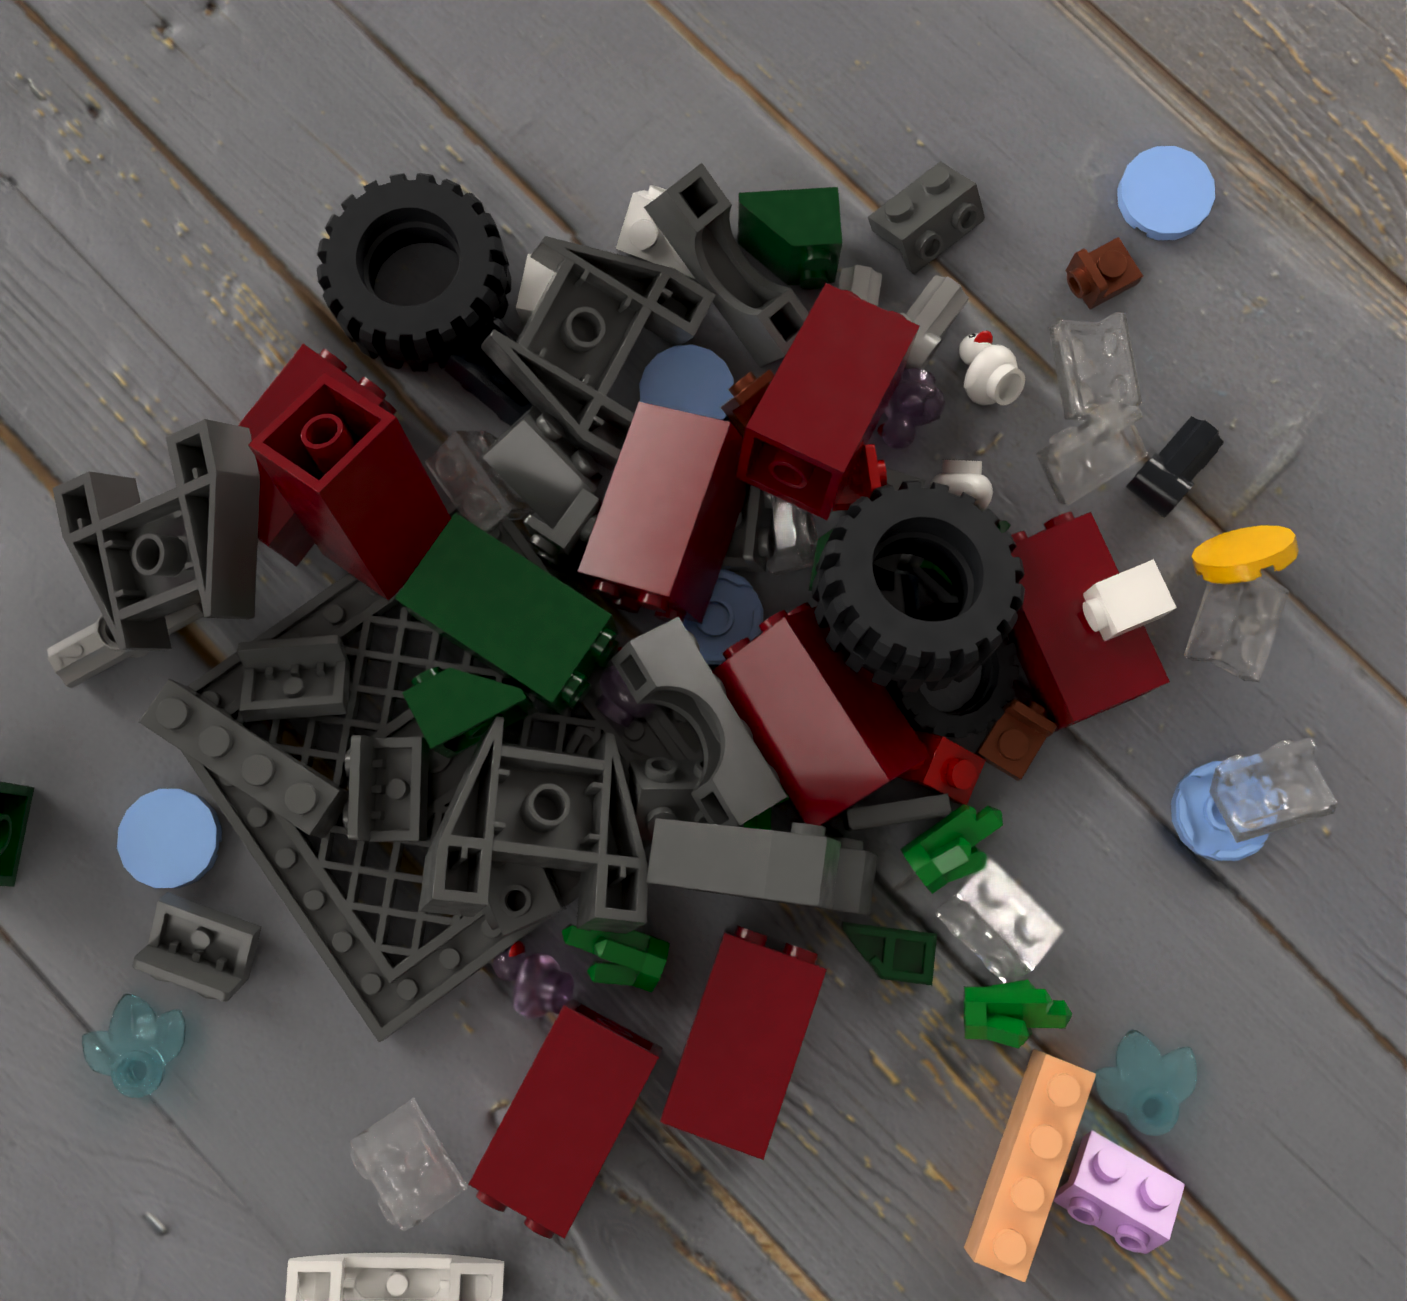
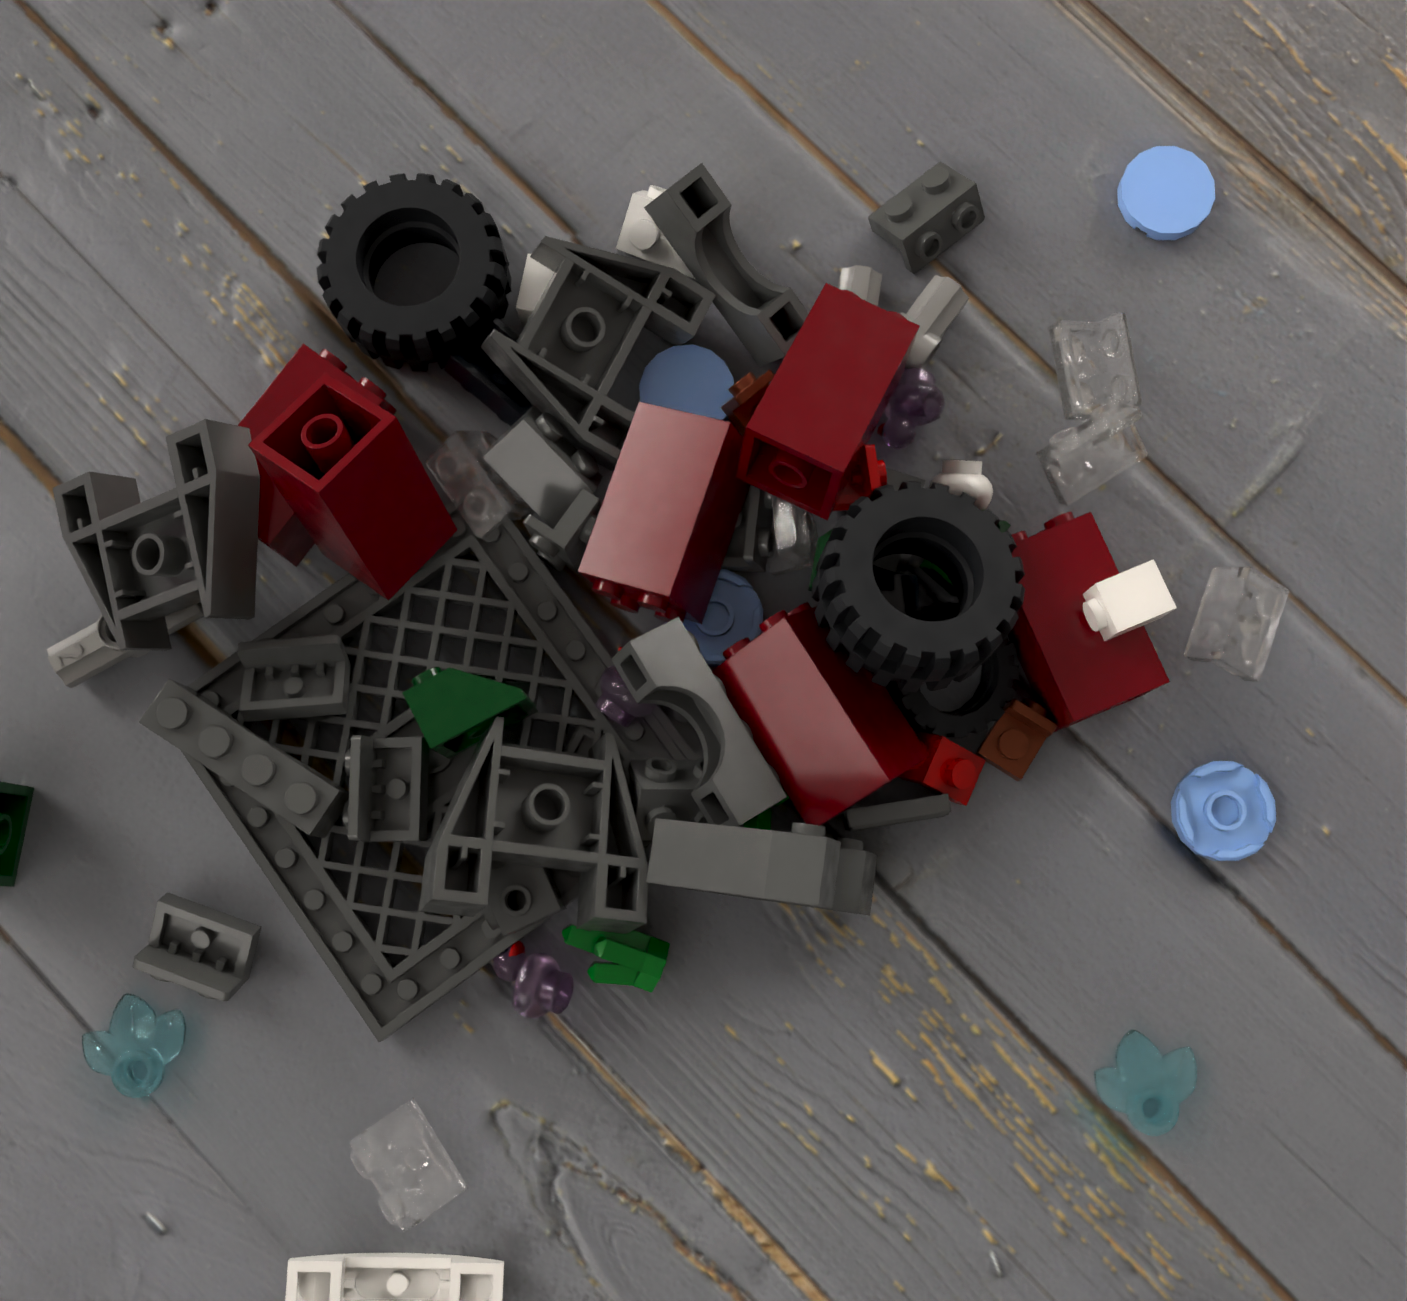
(169, 838): light blue tile -> none
(510, 614): dark green brick -> none
(564, 1119): dark red brick -> none
(744, 1042): dark red brick -> none
(793, 233): dark green slope -> none
(895, 952): dark green tile -> none
(949, 847): green rock -> none
(991, 370): white animal -> none
(999, 923): clear bracket -> none
(1009, 1011): green rock -> none
(1029, 1165): light nougat brick -> none
(1102, 273): copper bracket -> none
(1121, 1195): lavender bracket -> none
(1170, 473): black piece -> none
(1243, 552): yellow tile -> none
(1271, 790): clear bracket -> none

